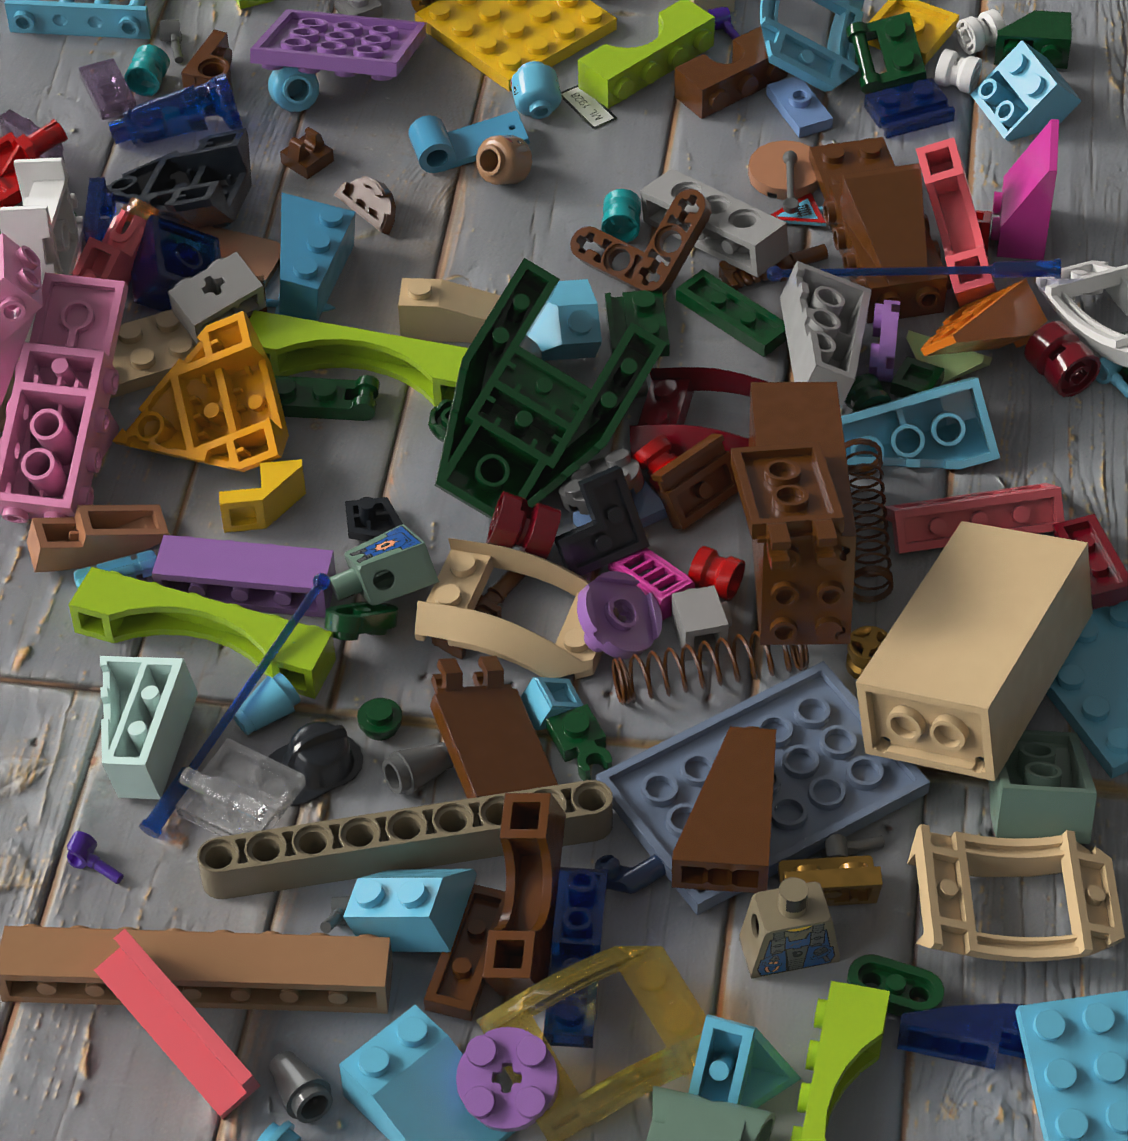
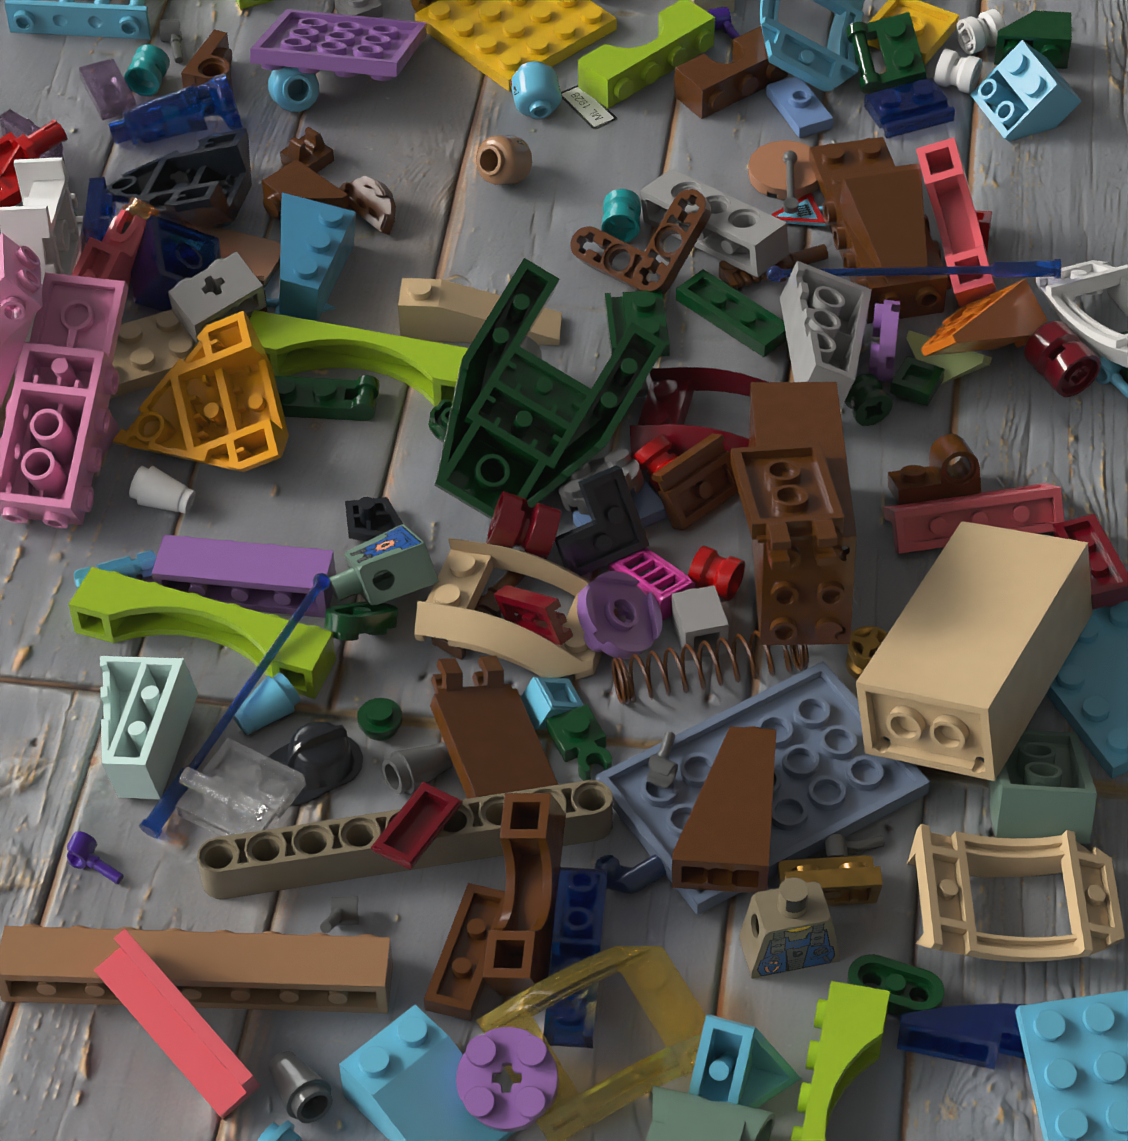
(94, 535): nougat slope -> none
(158, 490): none -> white cone
(259, 507): yellow slope -> none
(301, 182): none -> reddish brown slope
(411, 907): medium azure slope -> none
(416, 826): none -> dark red tile
(446, 150): dark azure door -> none
(534, 613): none -> dark red tile
(569, 323): medium azure slope -> none
(662, 769): none -> dark grey hand
(871, 570): reddish brown piece -> none
(926, 429): medium azure wedge -> none
(938, 479): none -> reddish brown plate
(1027, 199): dark pink slope -> none

